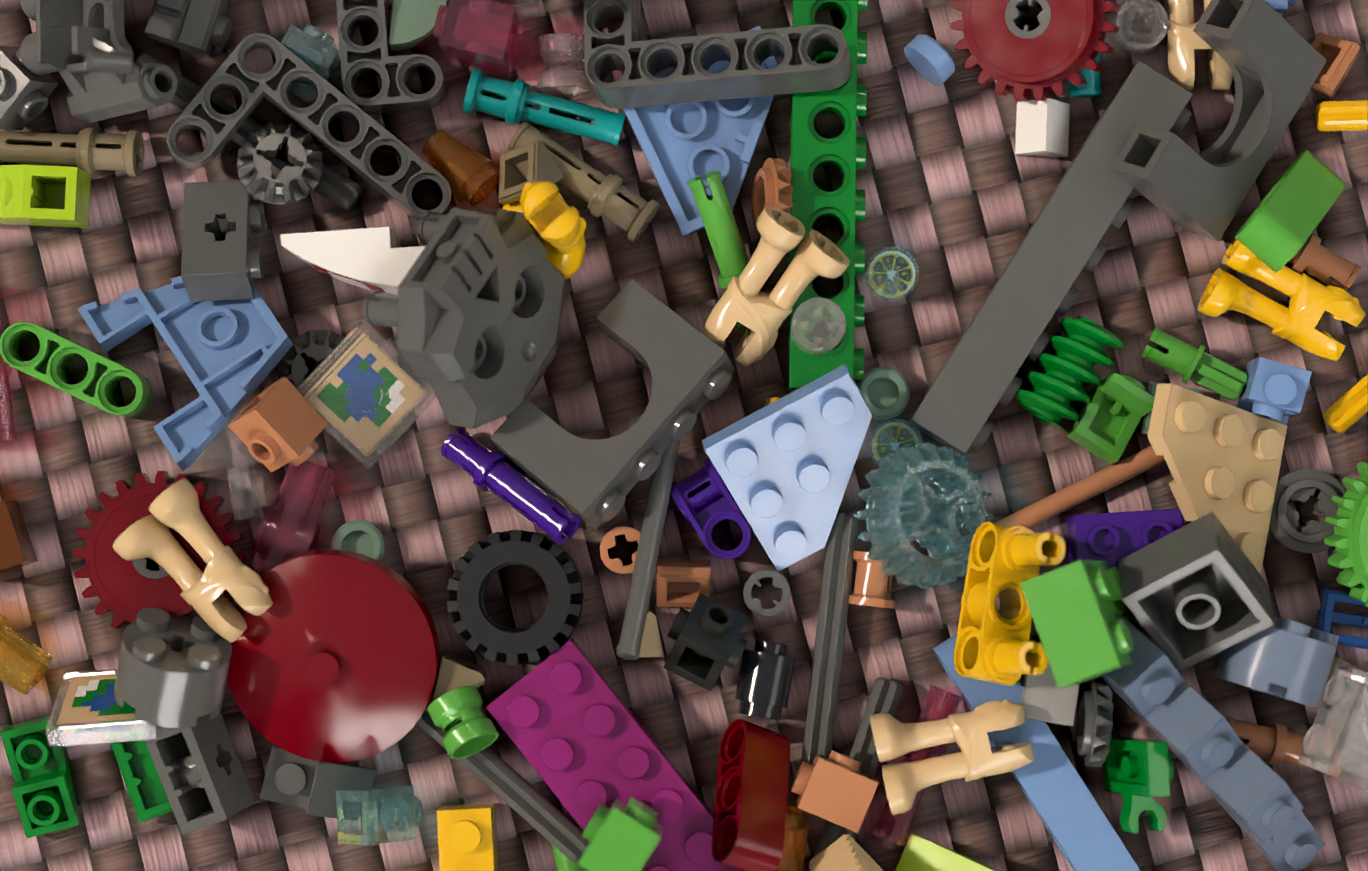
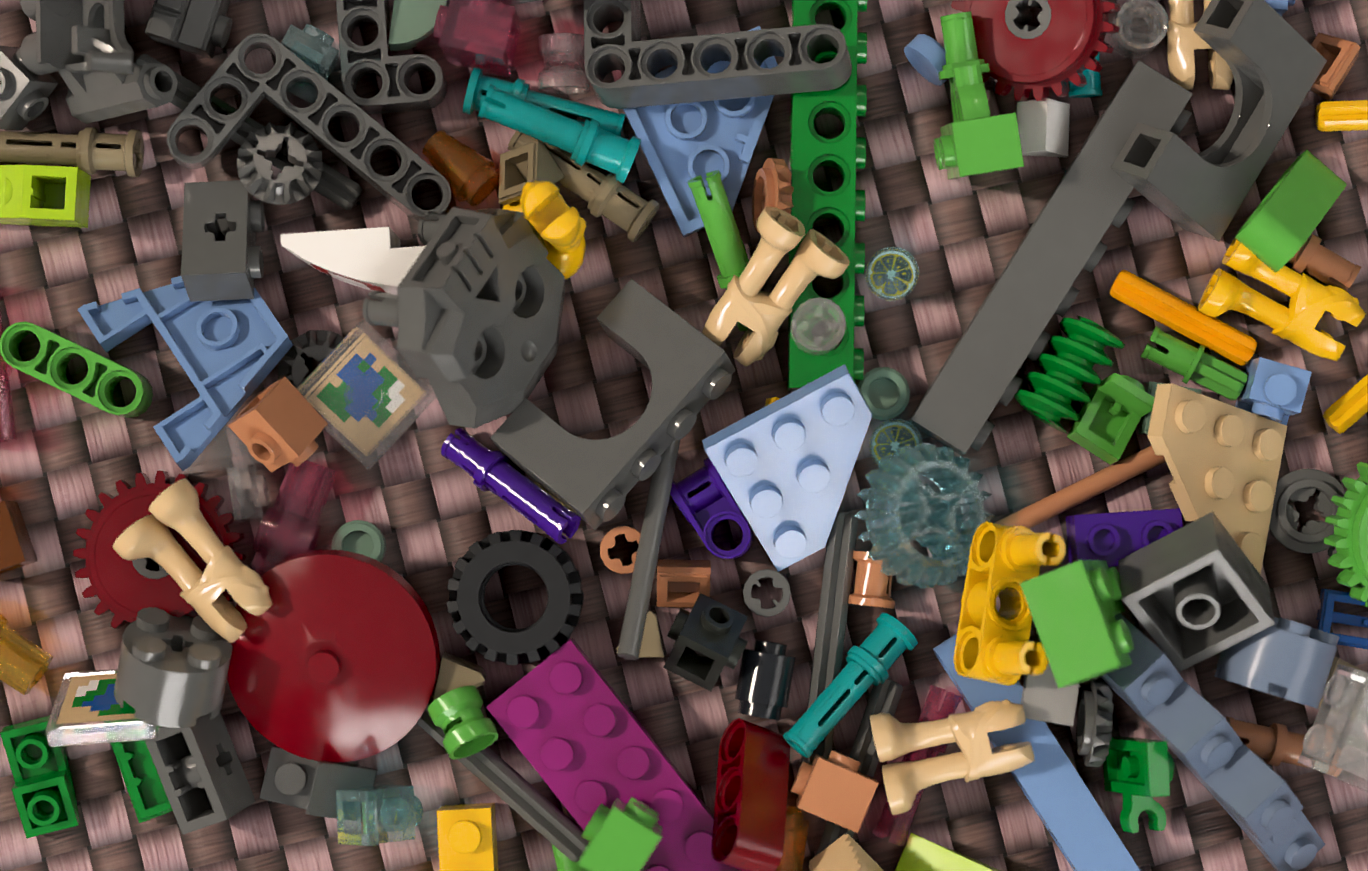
(585, 141): none -> teal pin
(865, 667): none -> teal pin
(975, 139): none -> bright green brick
(1183, 317): none -> light orange axle

